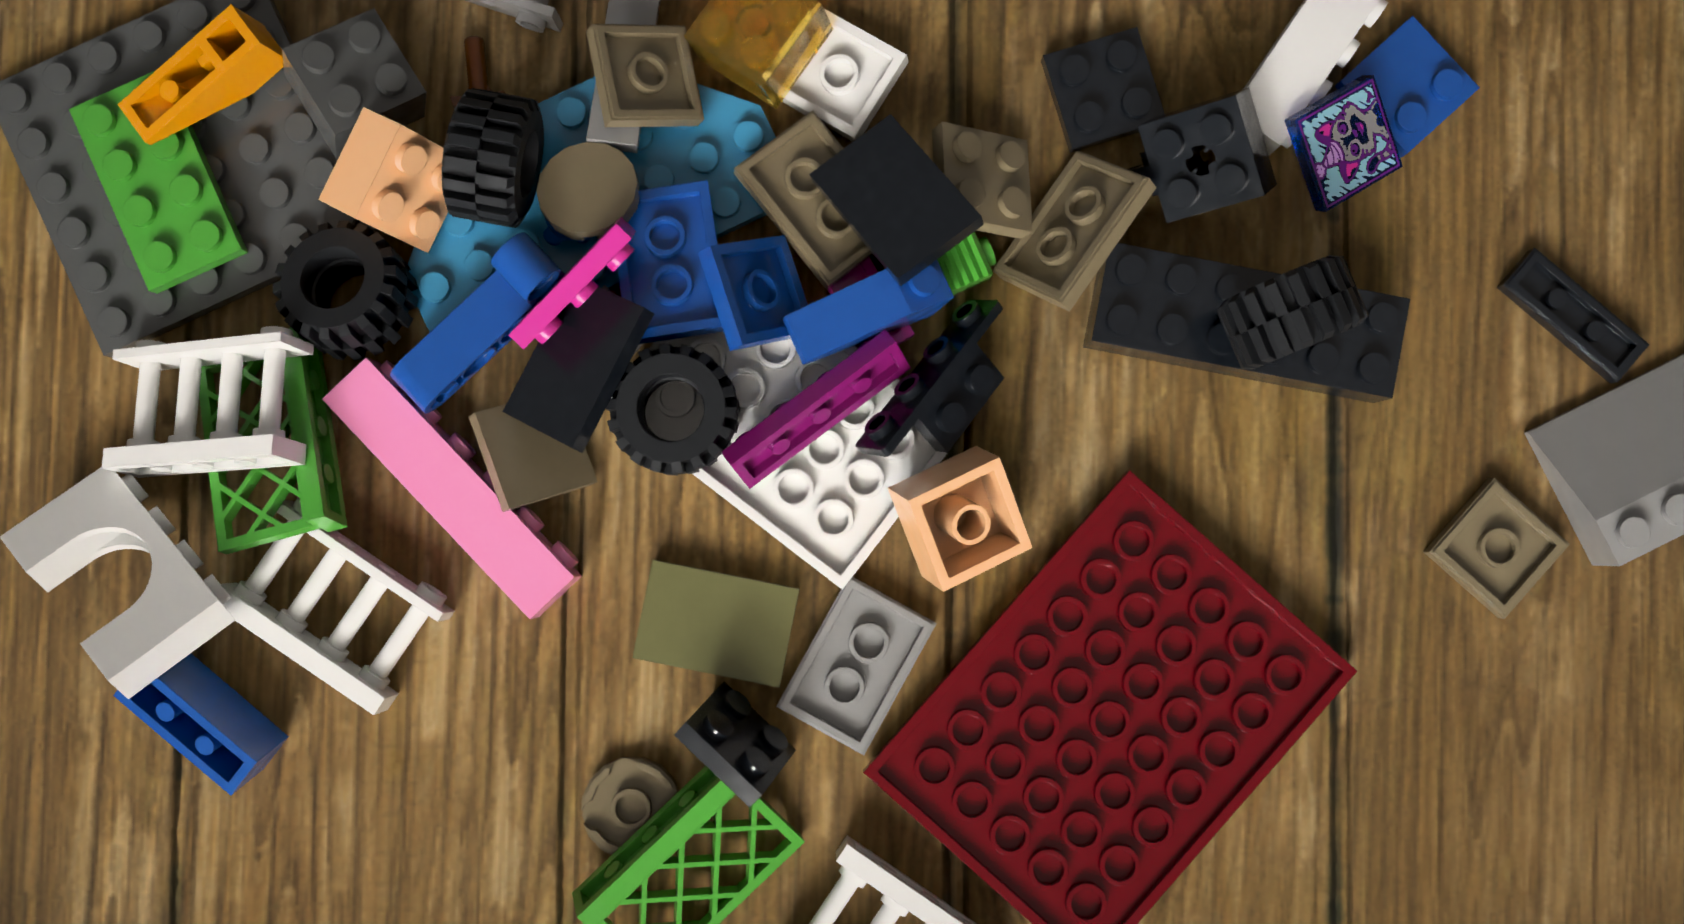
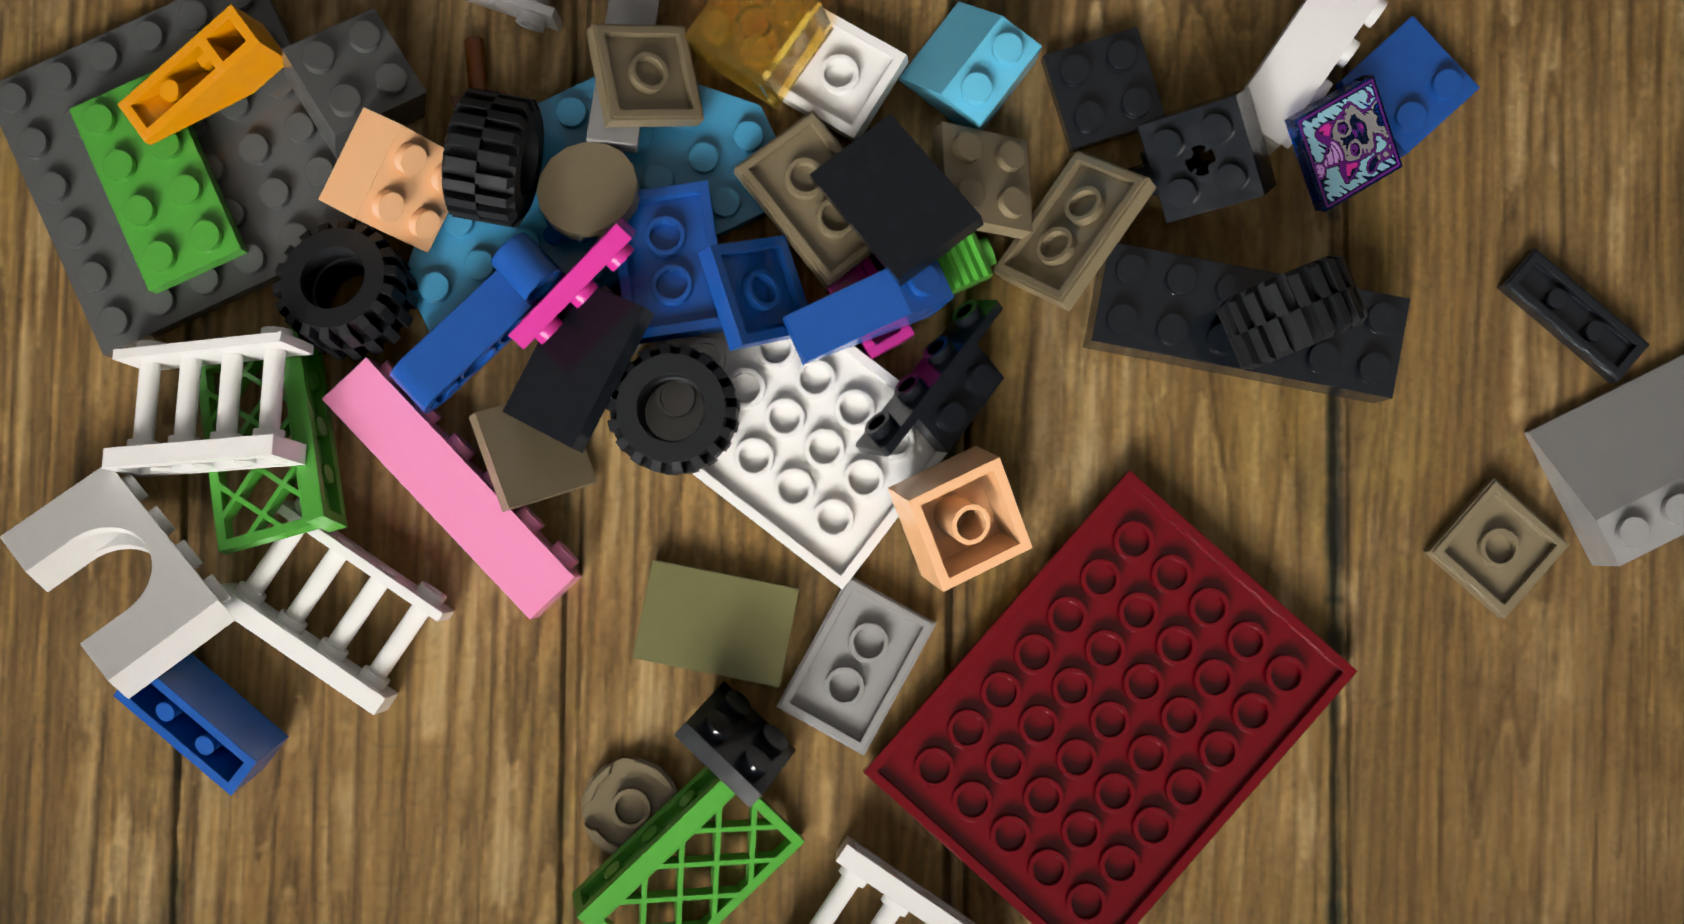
(816, 409): magenta plate -> none
(971, 65): none -> medium azure slope

